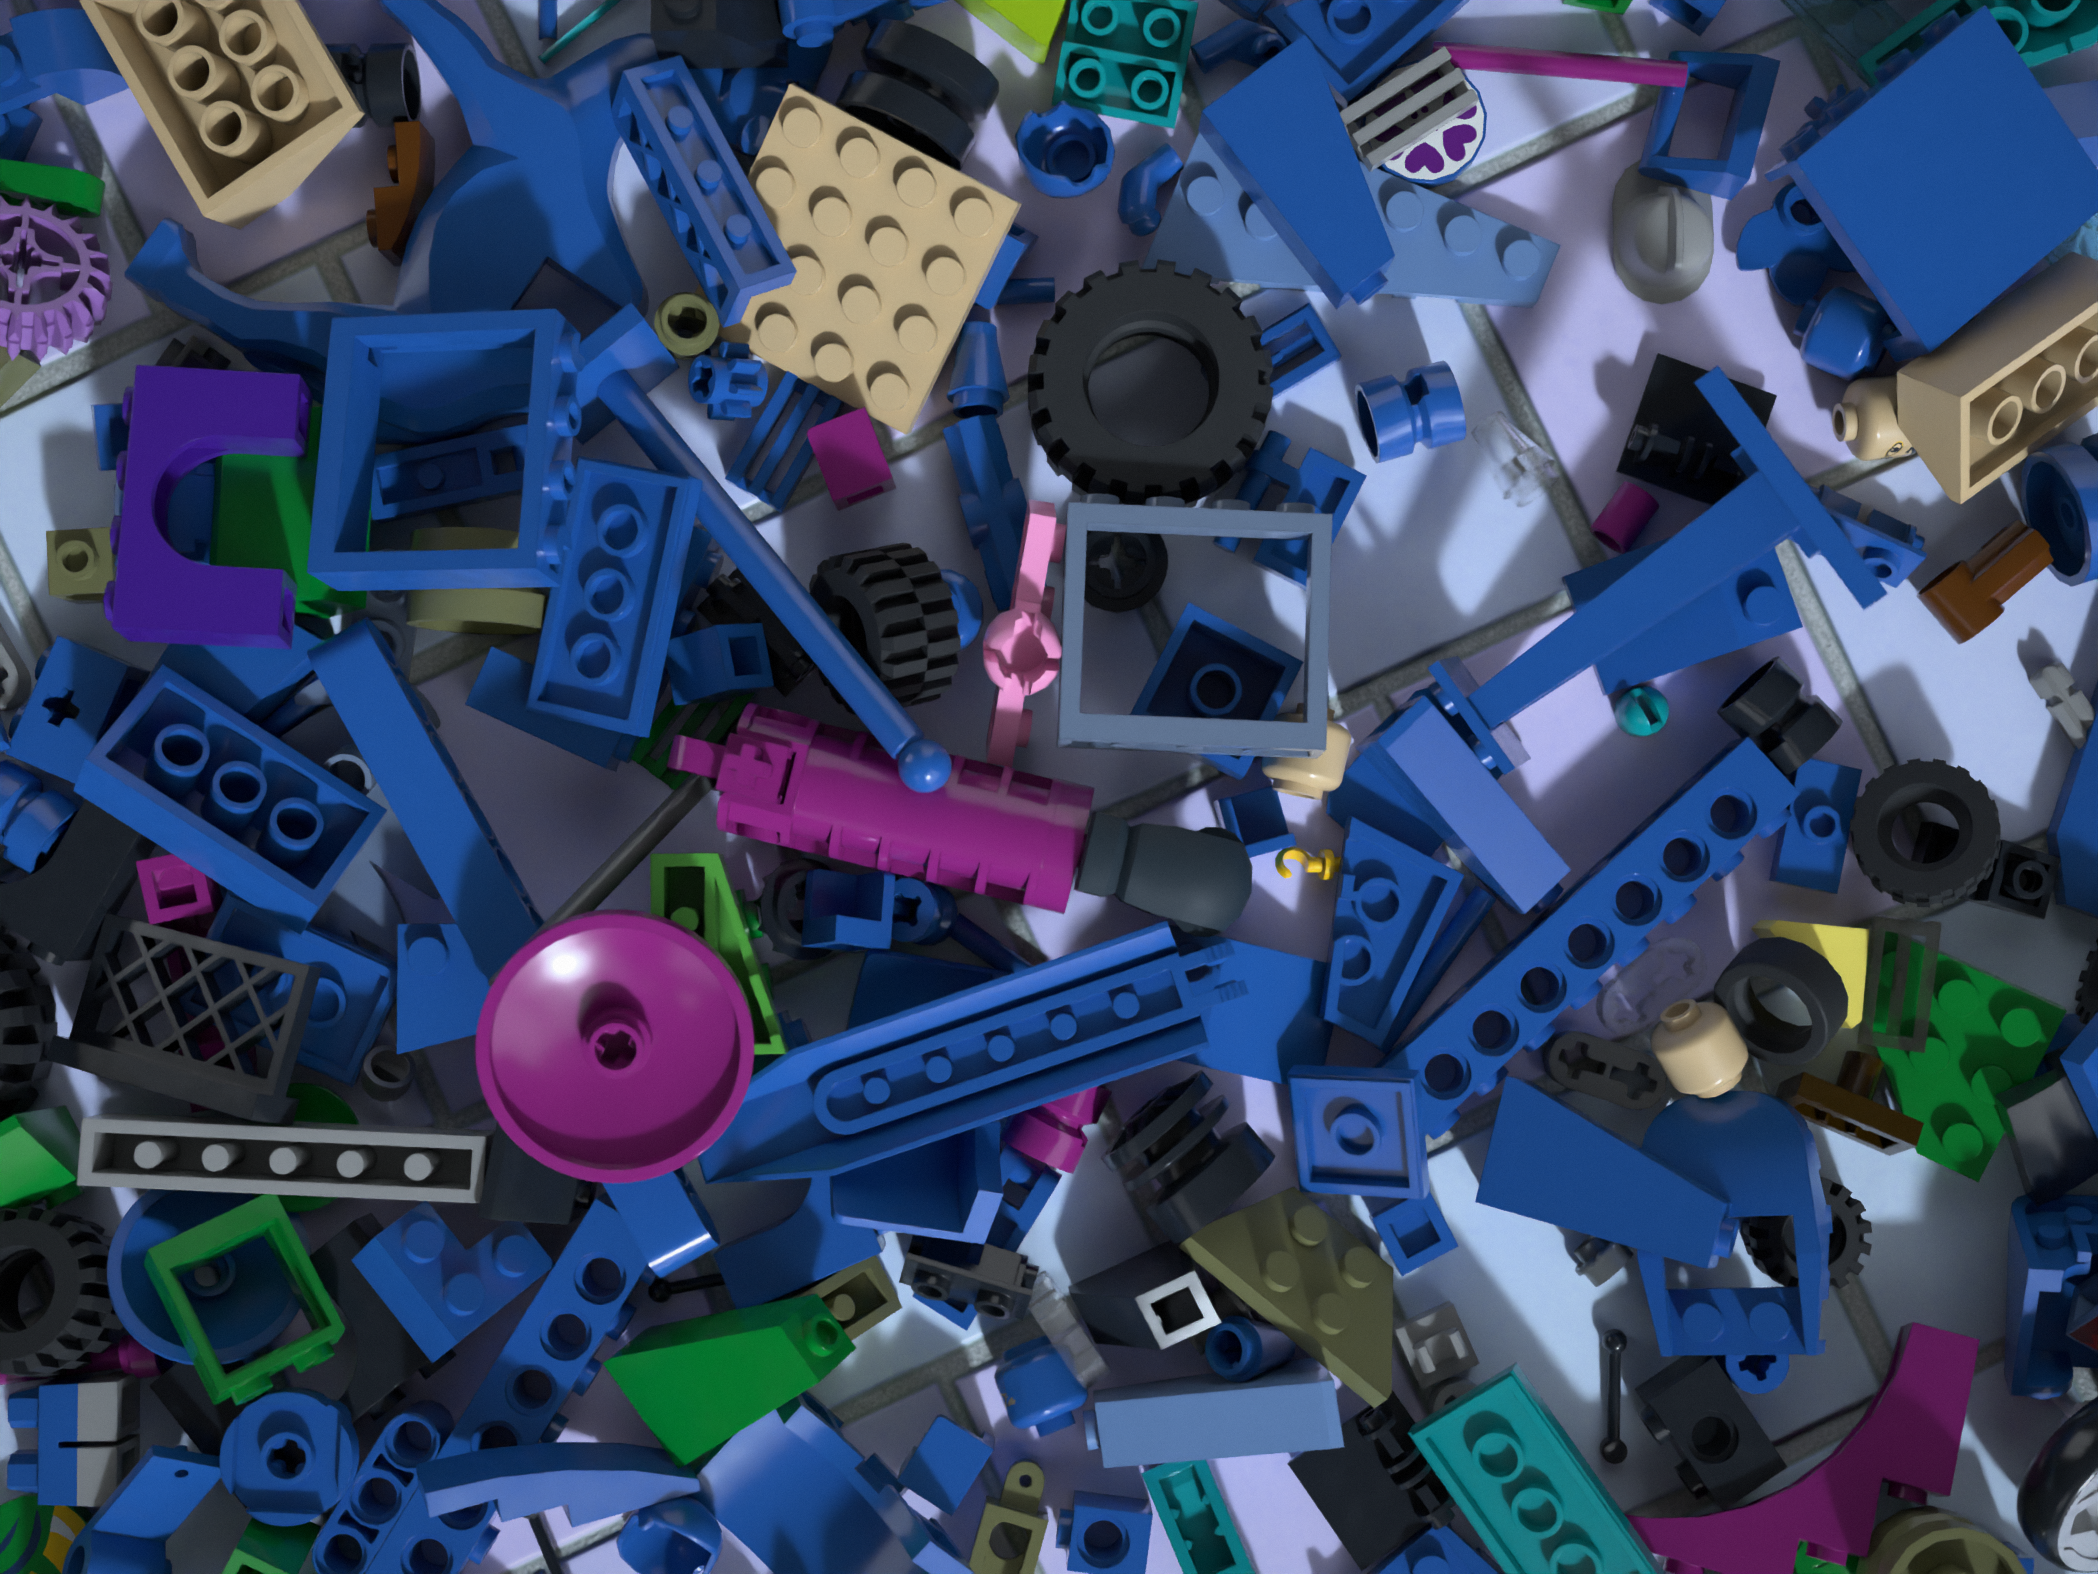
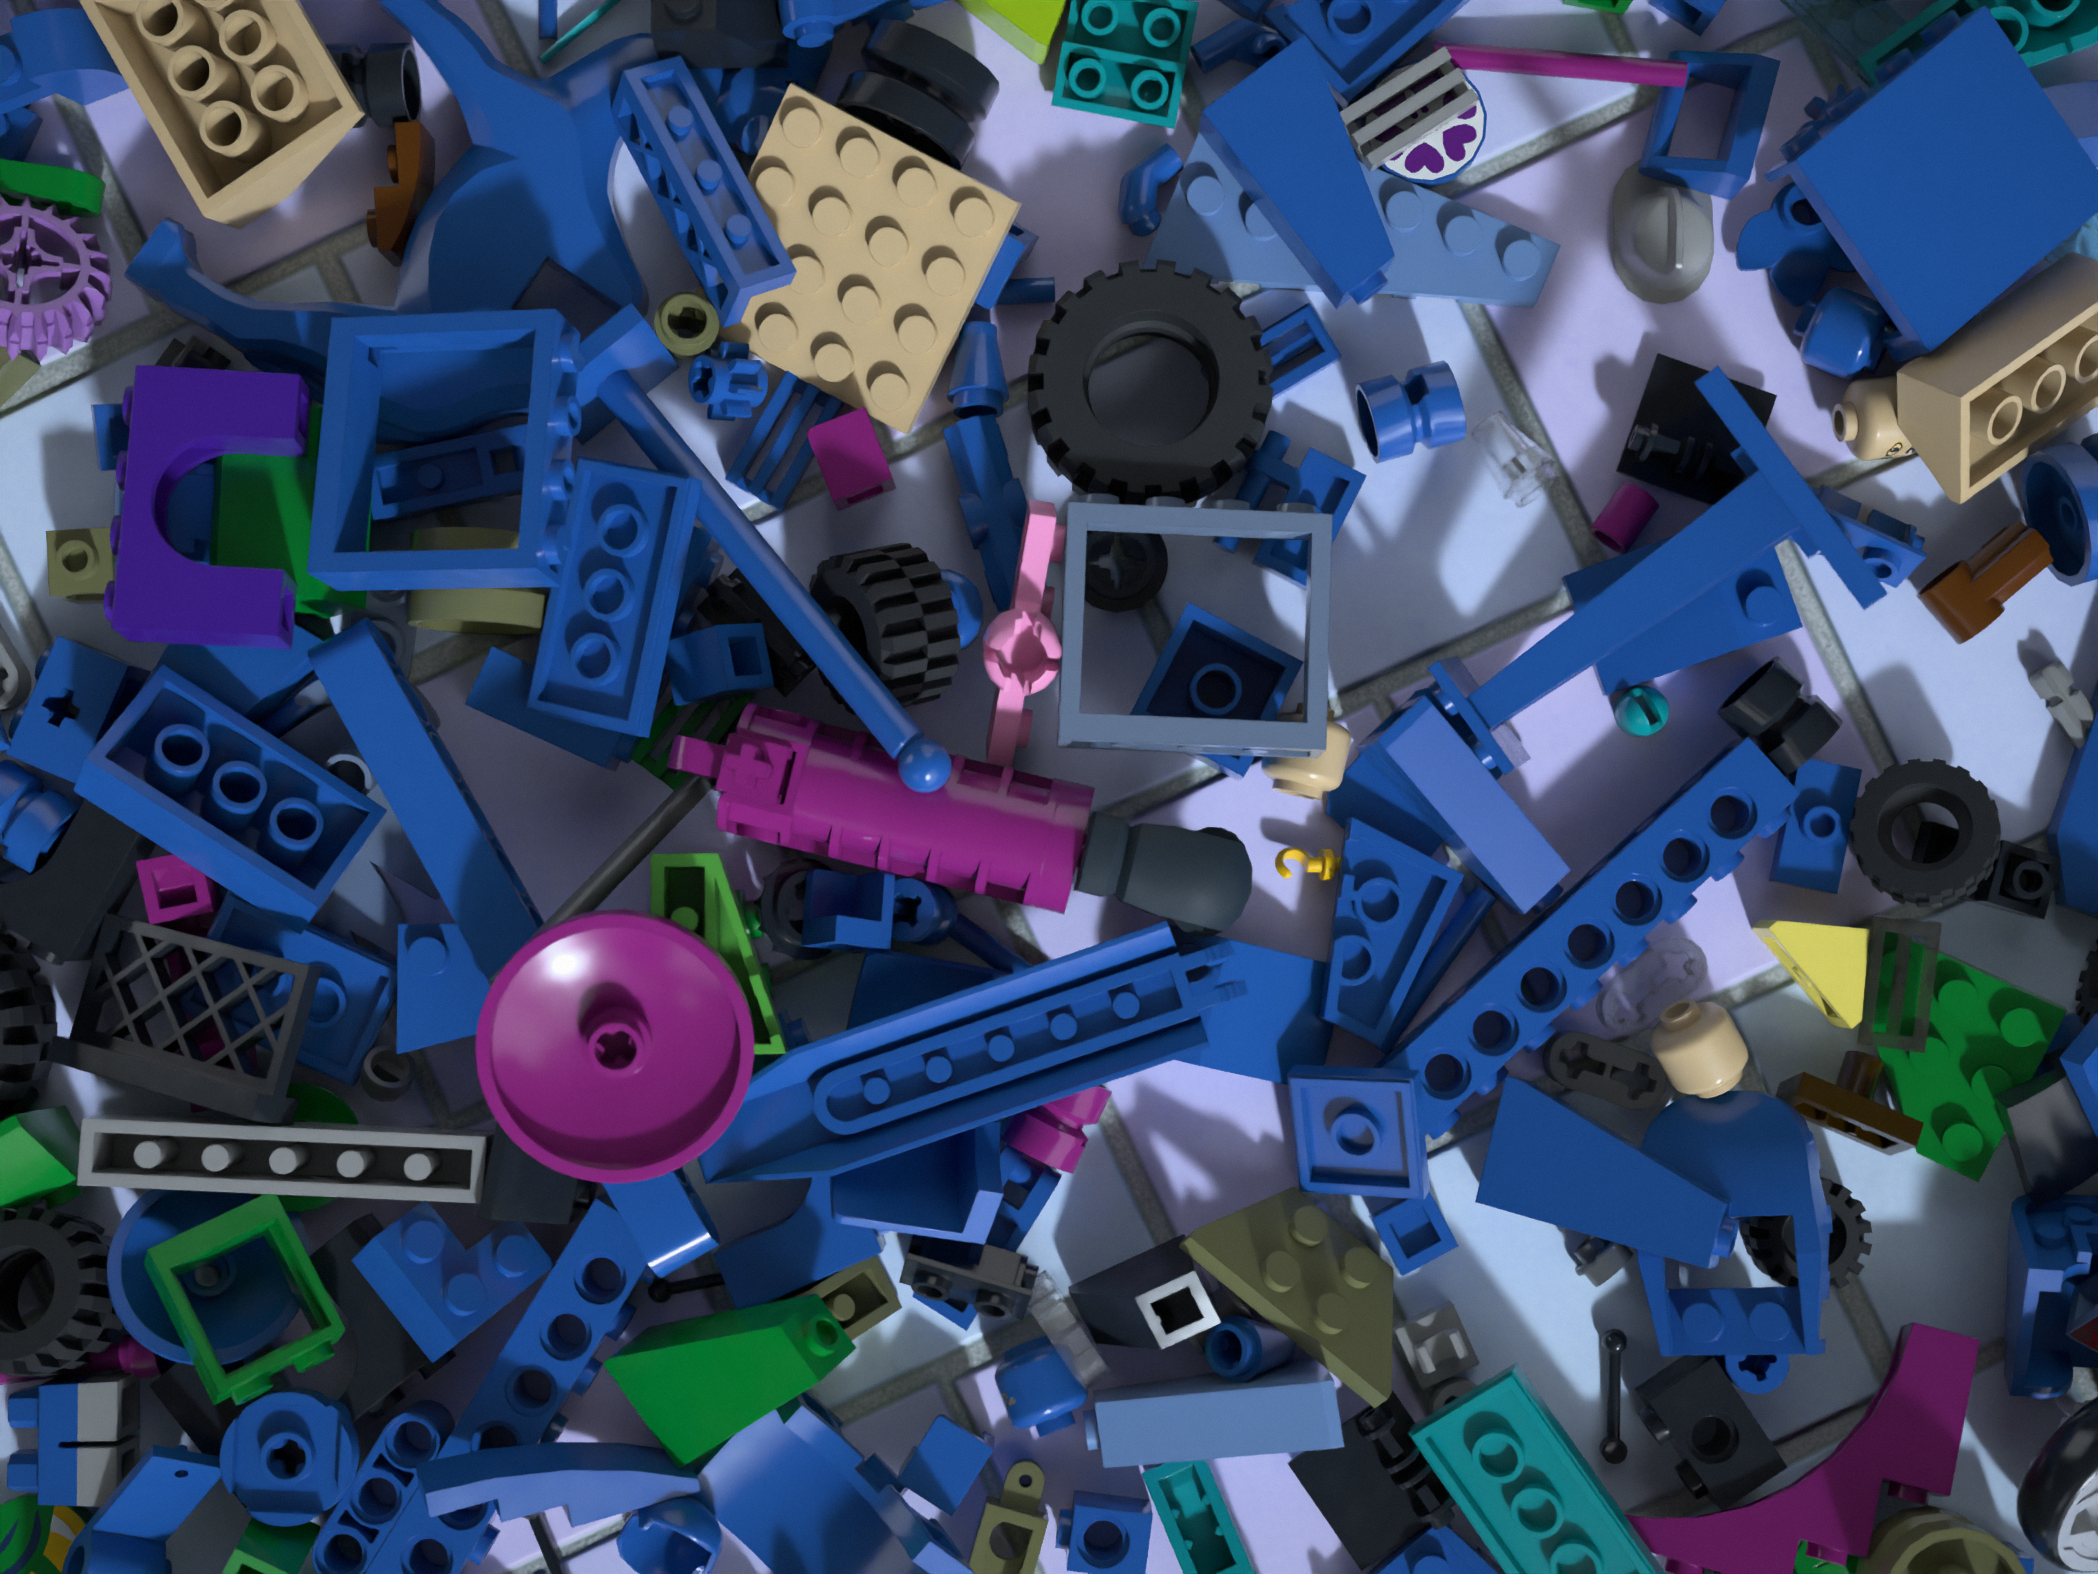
(1064, 150): blue hair -> none
(1188, 1157): black wheel -> none
(1255, 820): blue panel -> none
(1802, 972): black tyre -> none

